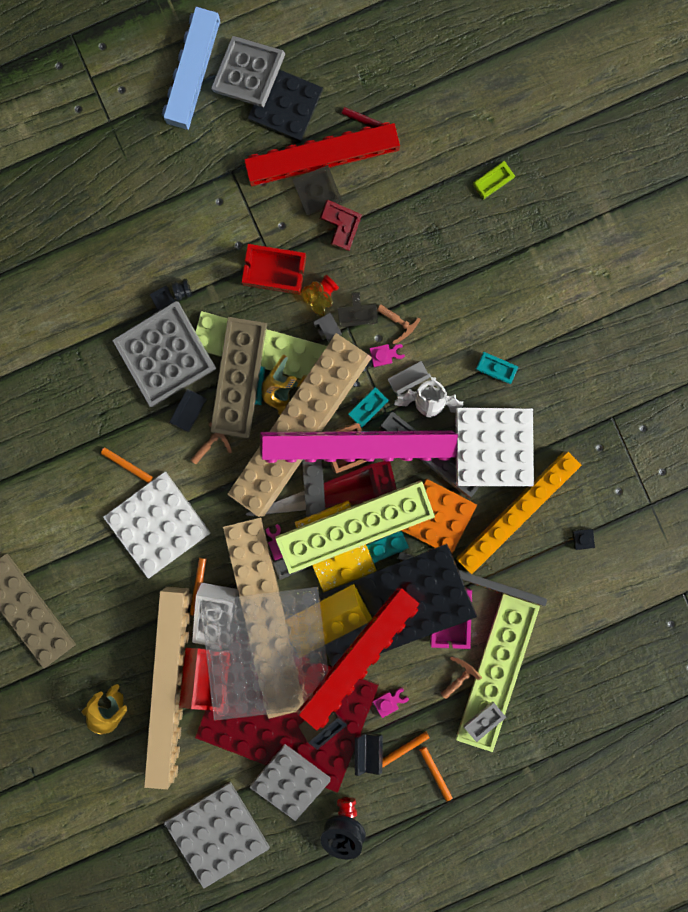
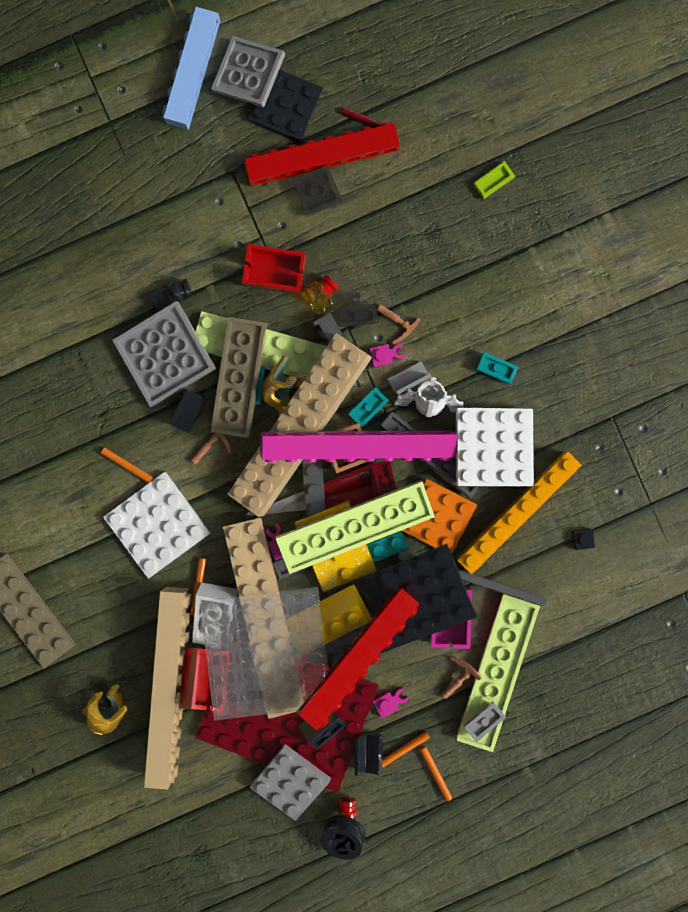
(217, 835): light grey plate -> none
(345, 222): dark red plate -> none

